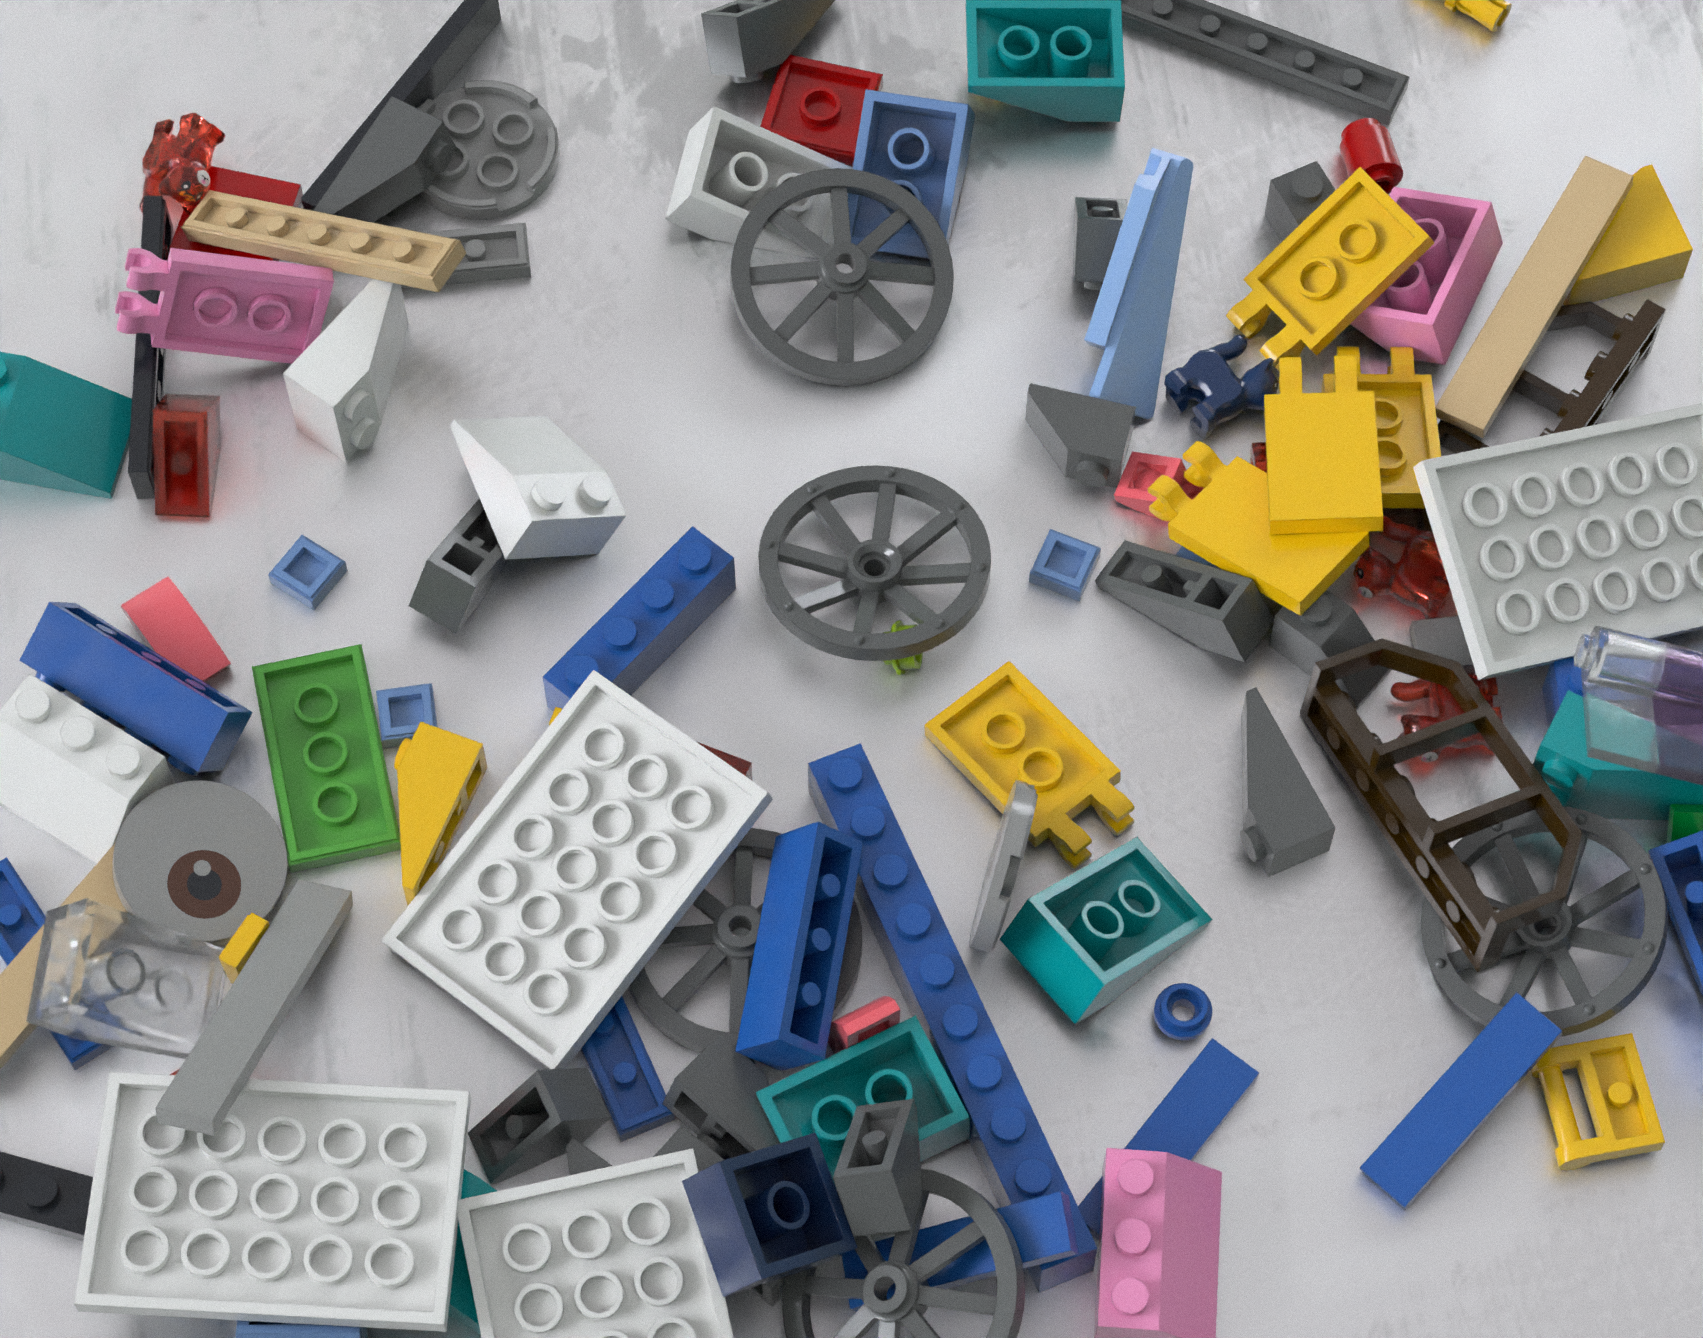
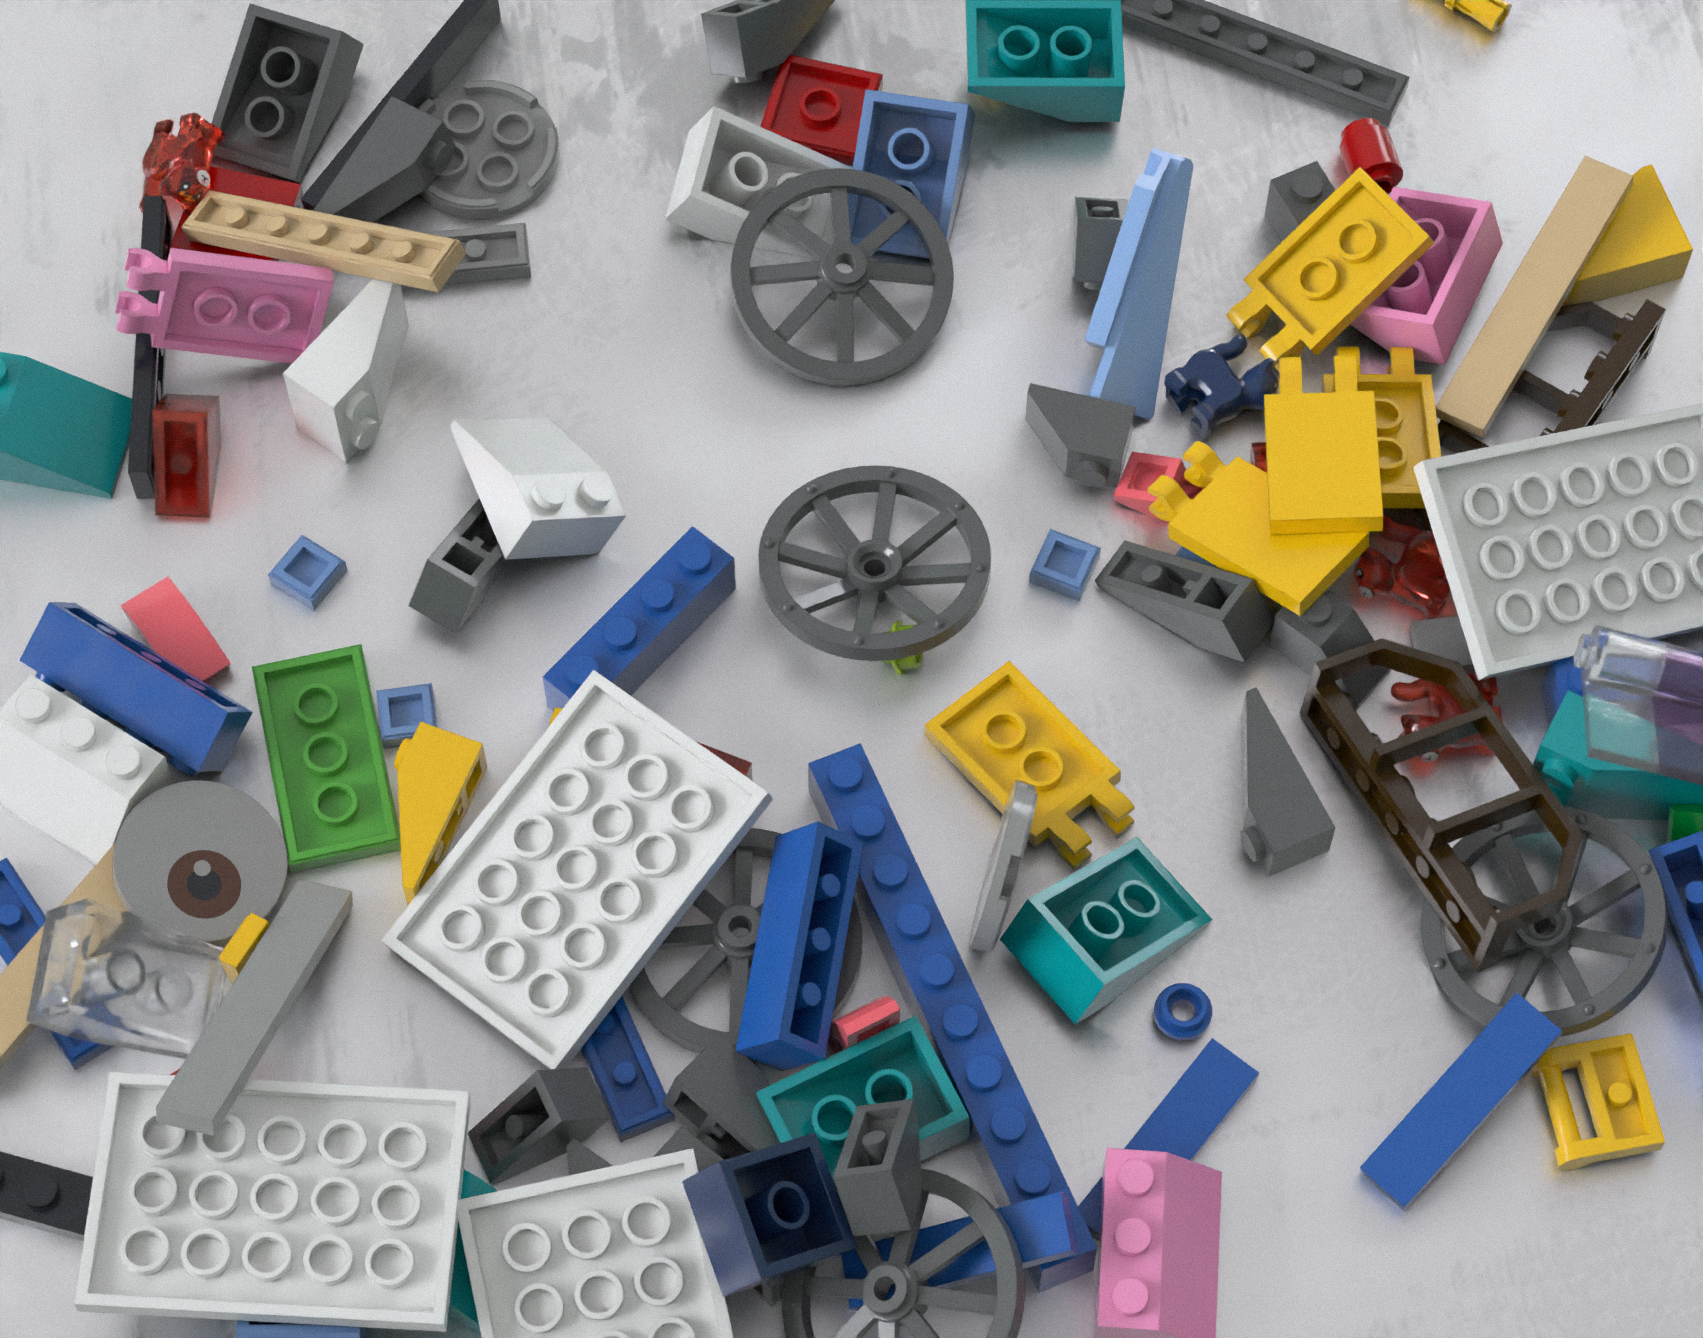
(283, 91): none -> dark grey slope

